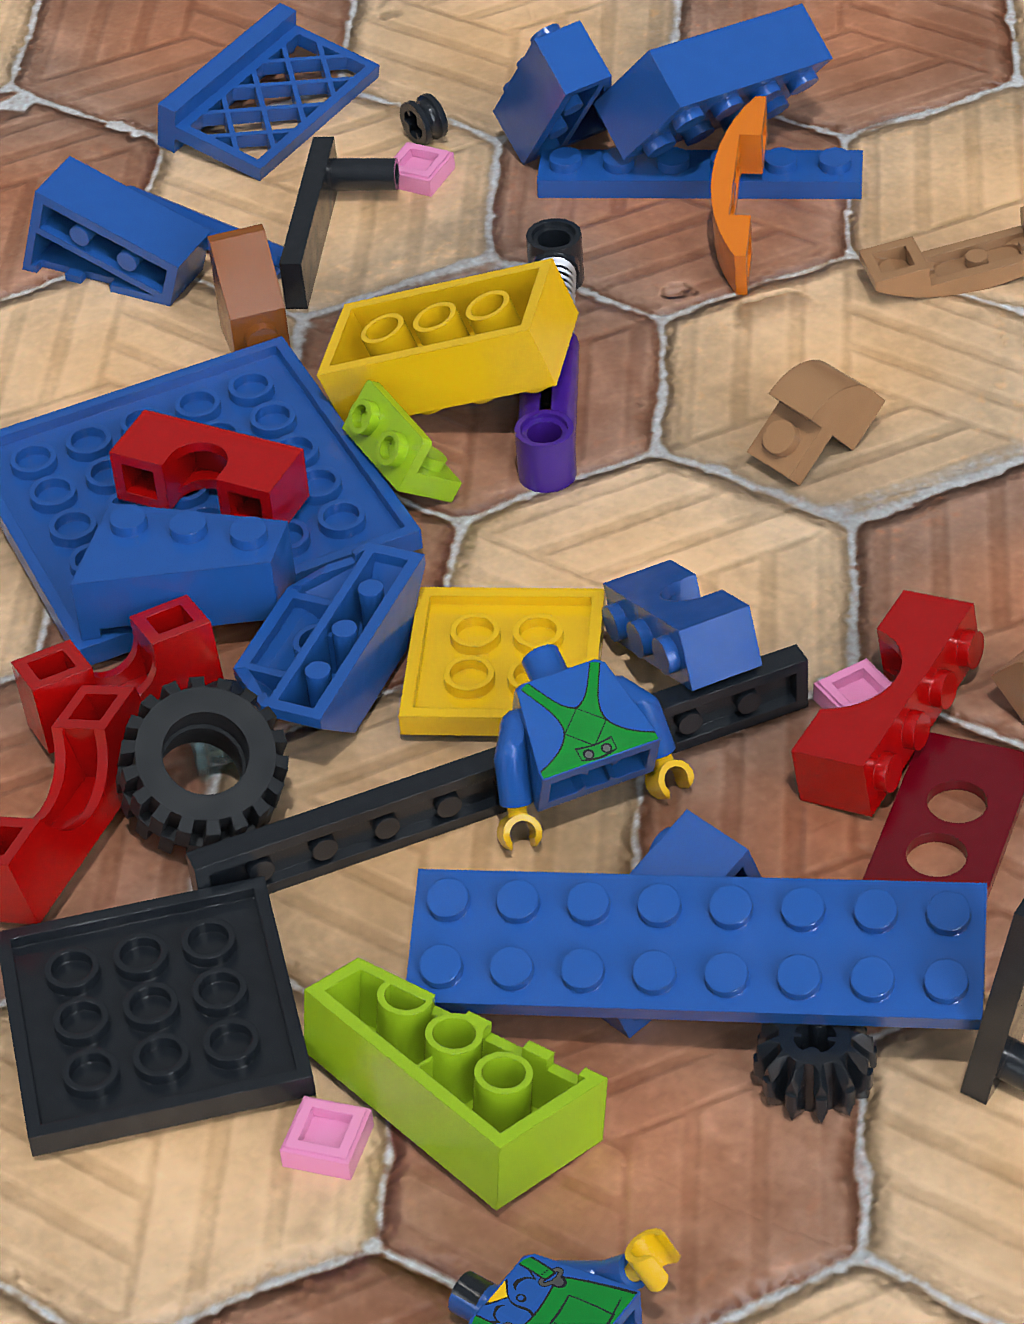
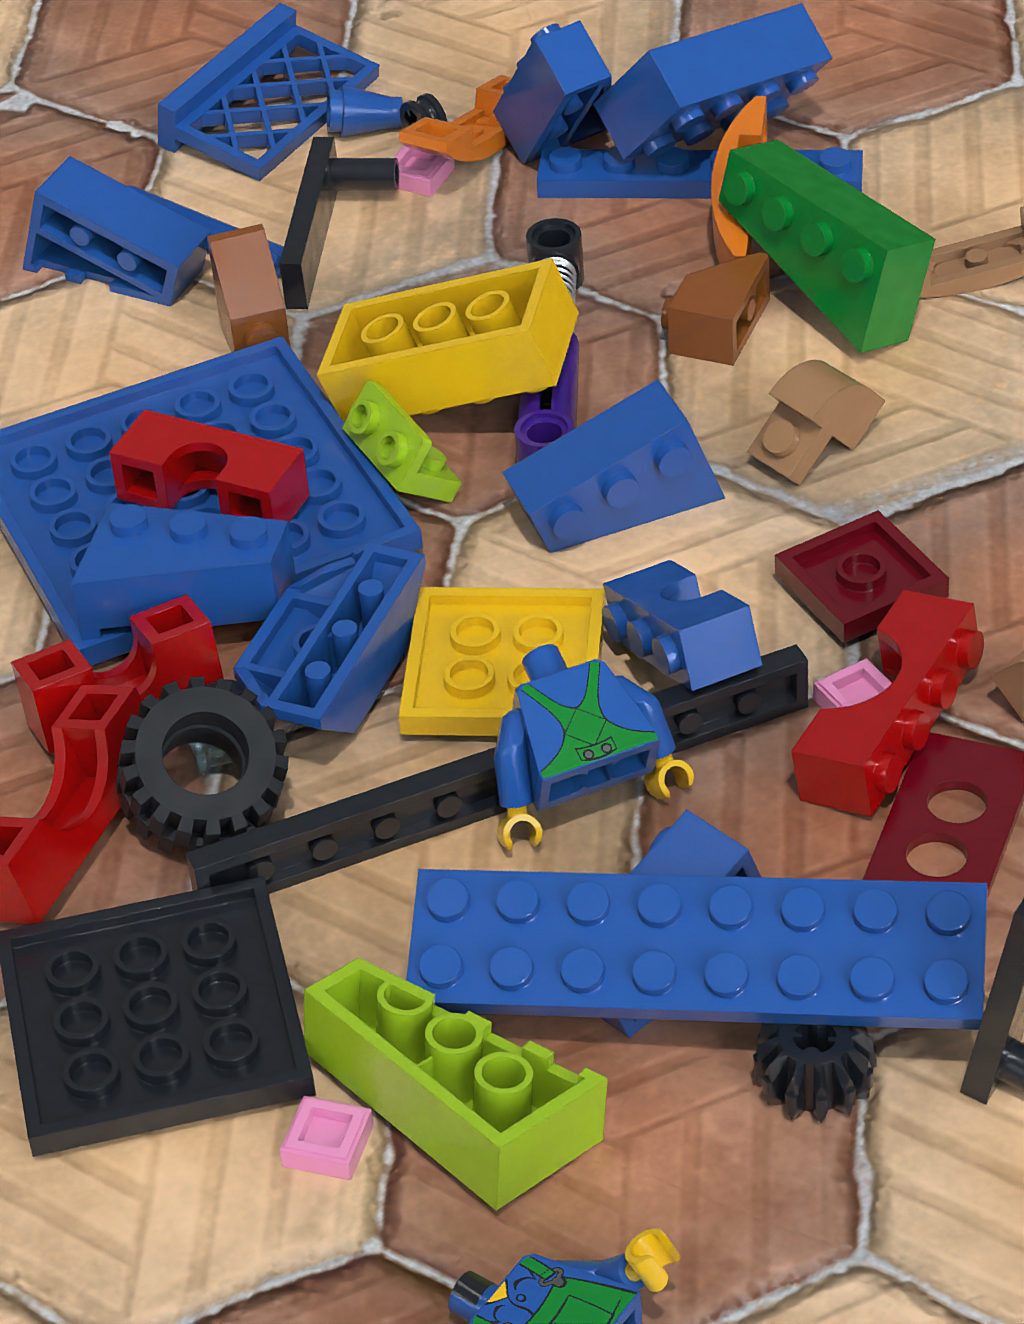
(361, 111): none -> blue cone
(467, 137): none -> orange slope
(615, 472): none -> blue wedge
(717, 309): none -> dark orange slope
(831, 240): none -> green wedge
(858, 574): none -> dark red plate

